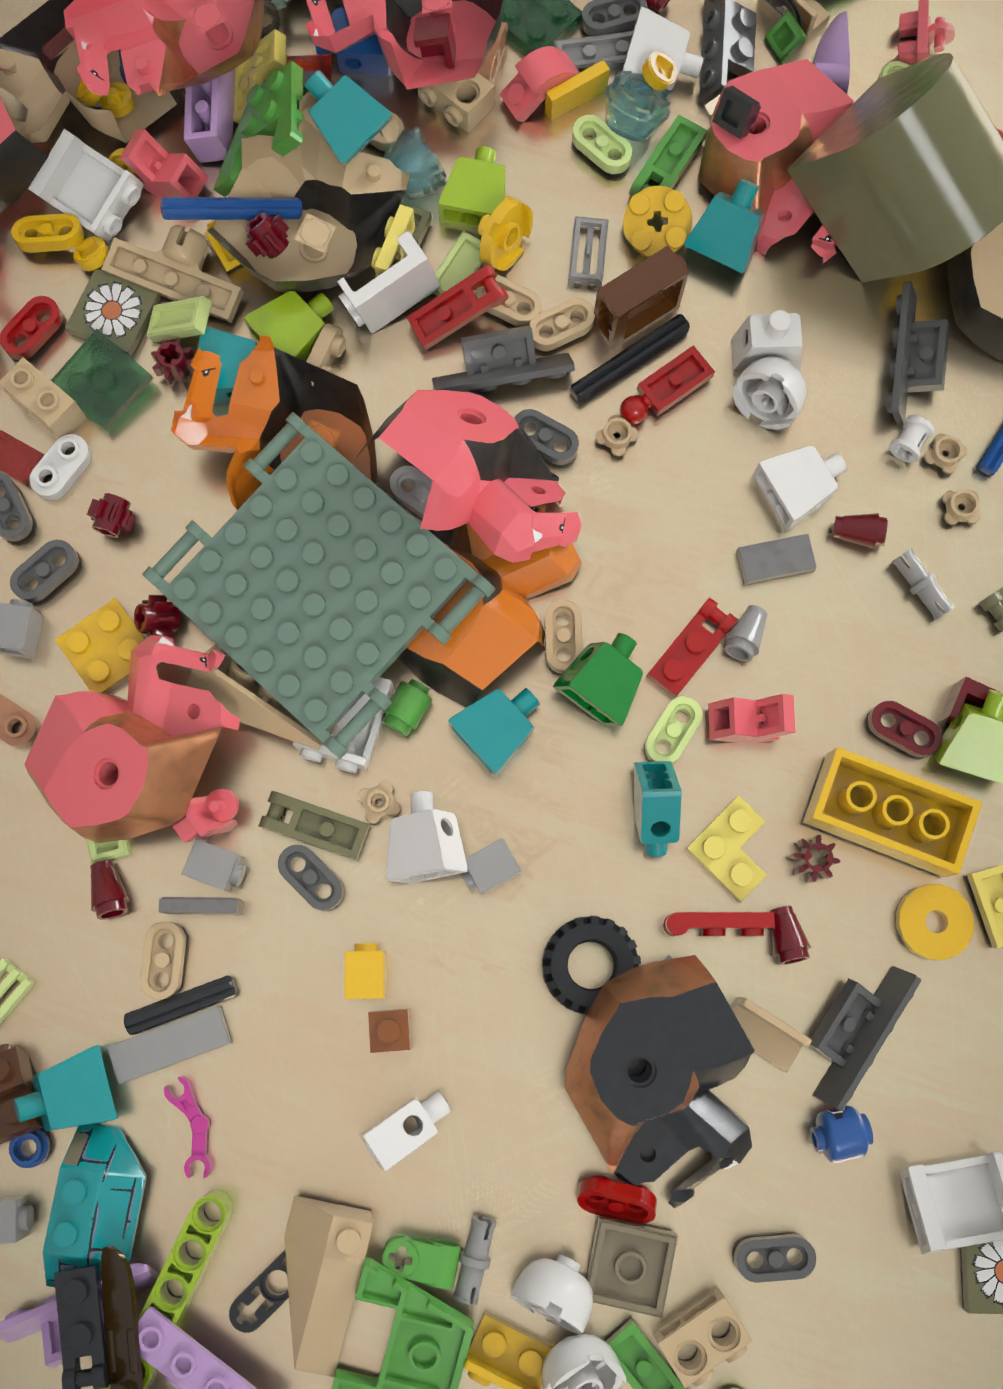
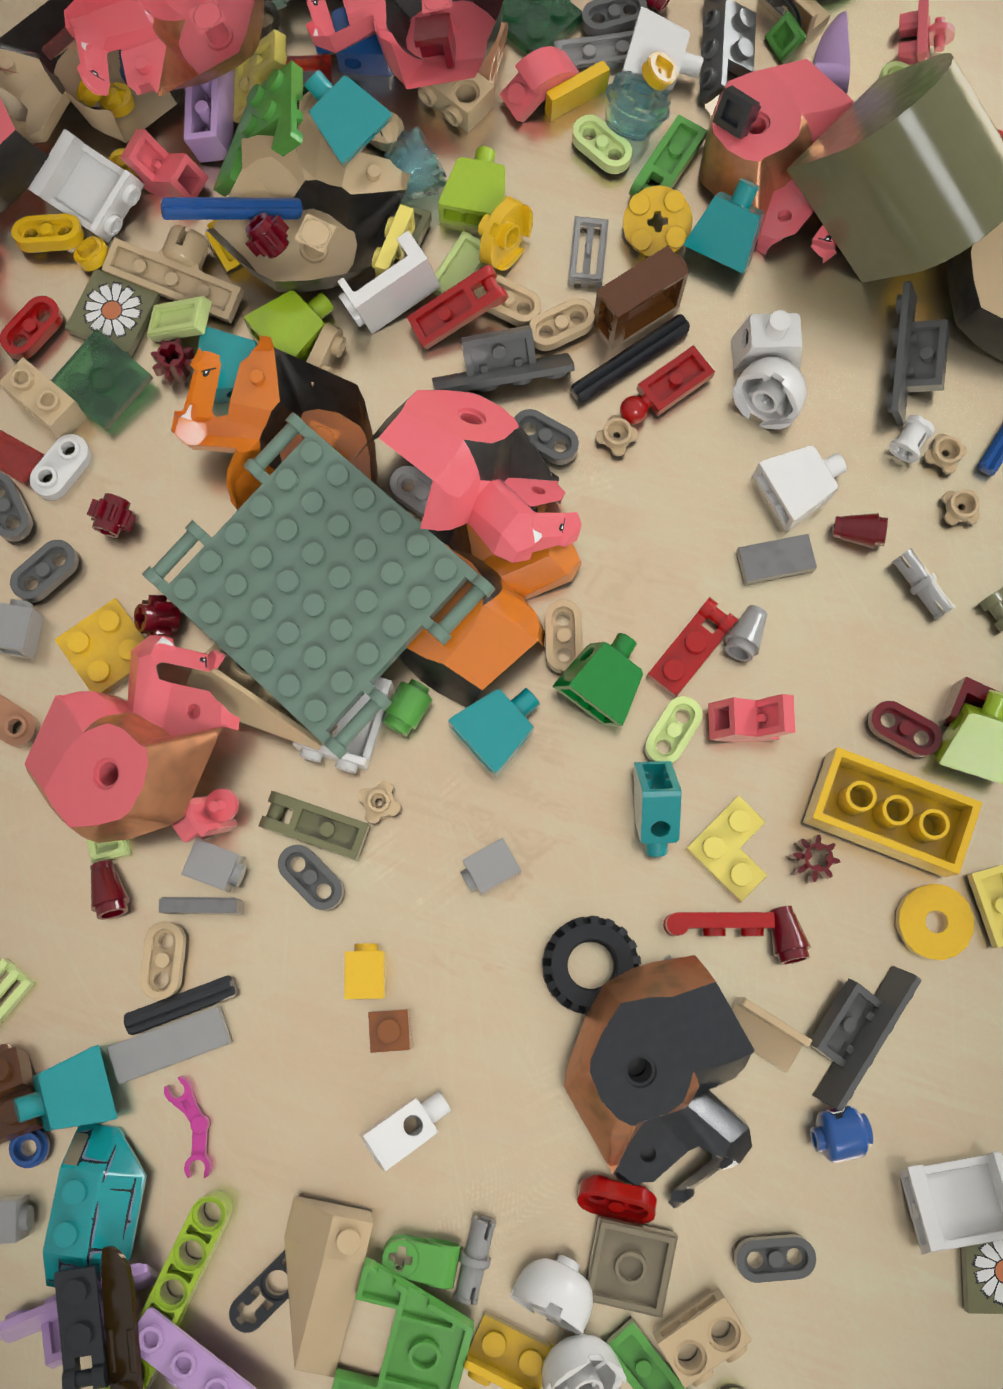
(424, 843): white torso -> none

